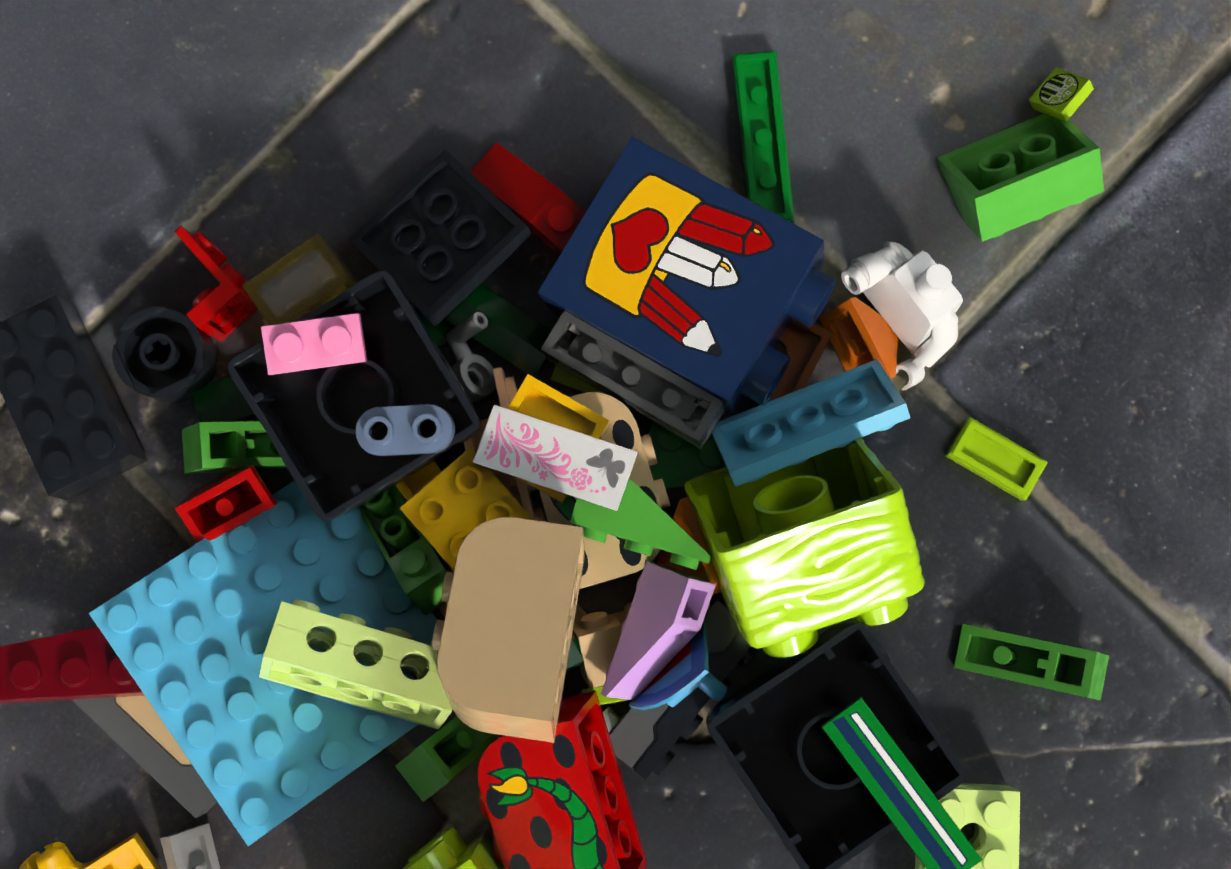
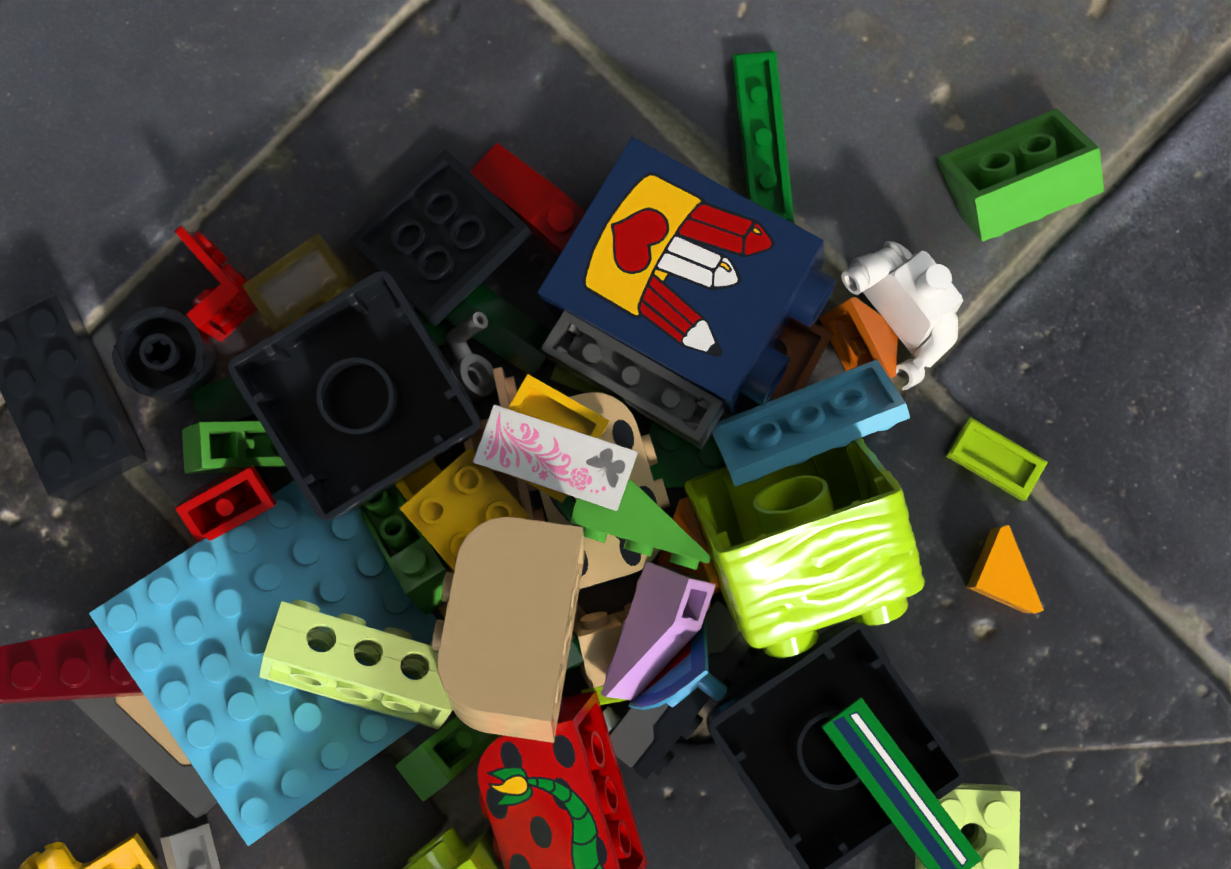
(314, 344): bright pink plate -> none
(404, 430): sand blue plate -> none
(1003, 574): none -> light orange slope
(1032, 661): bright green slope -> none
(1061, 94): lime tile -> none

